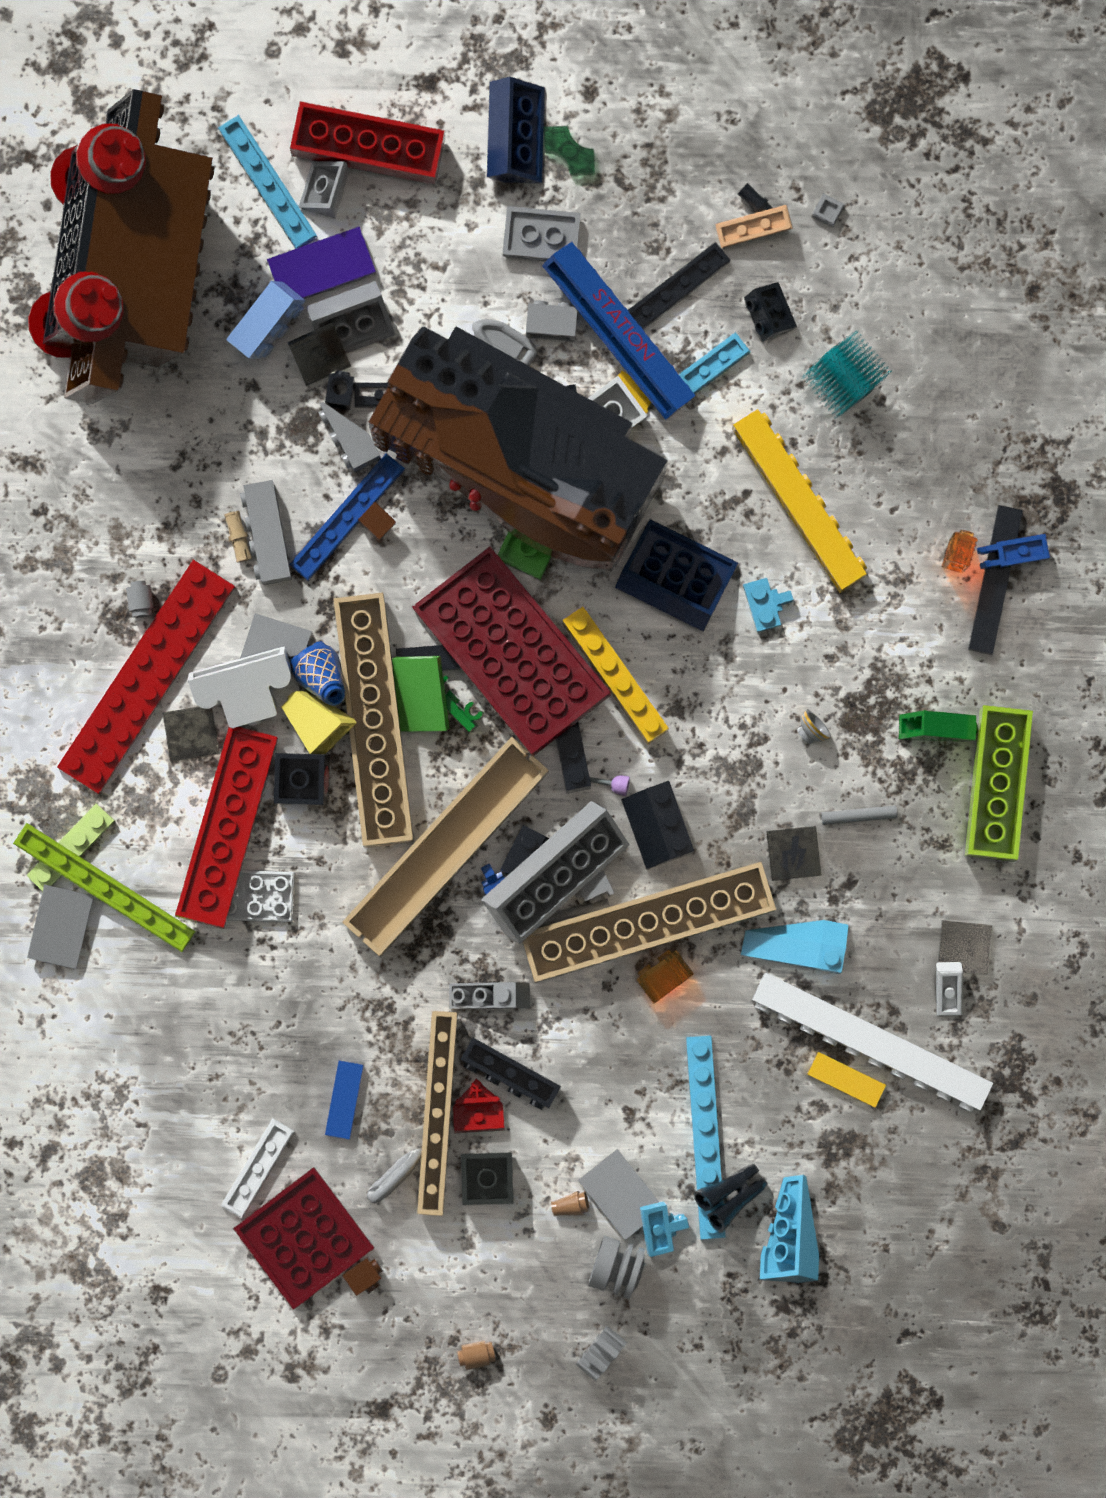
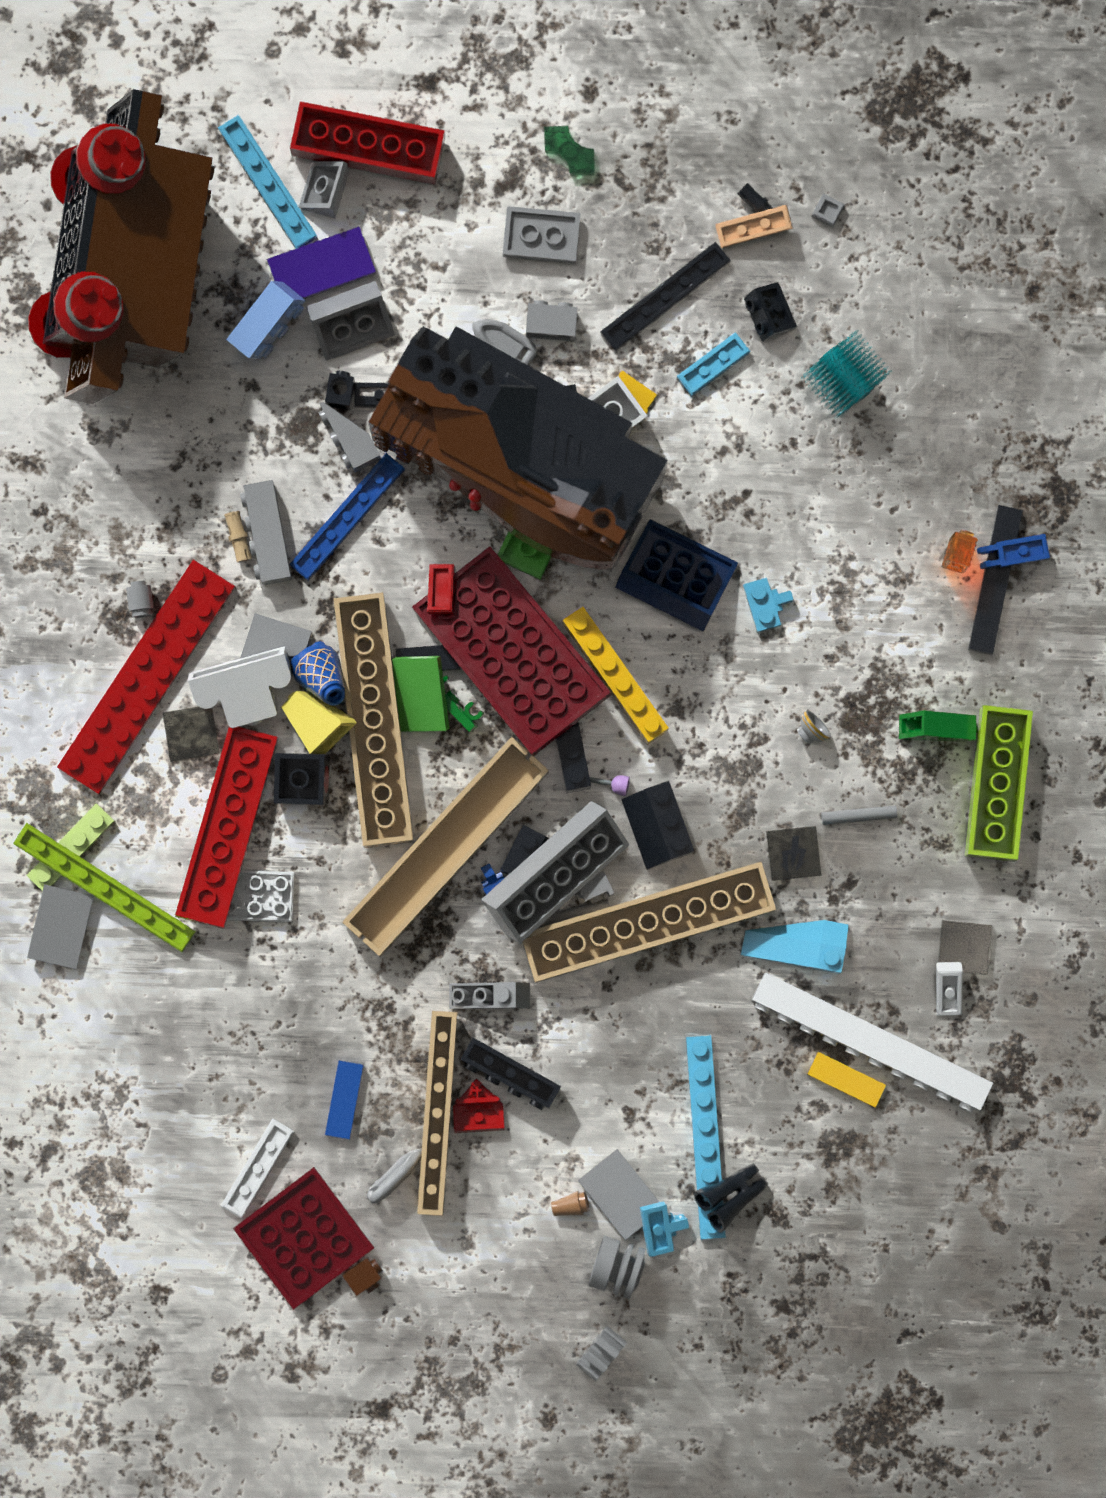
(319, 354): clear smoke tile -> none
(376, 521): reddish brown panel -> none
(441, 589): none -> red tile
(476, 1355): medium nougat brick -> none
(487, 1178): pearl dark grey brick -> none
(515, 131): dark blue slope -> none
(618, 330): blue brick -> none
(664, 976): clear orange brick -> none
(792, 1245): medium azure wedge -> none
(799, 500): yellow brick -> none

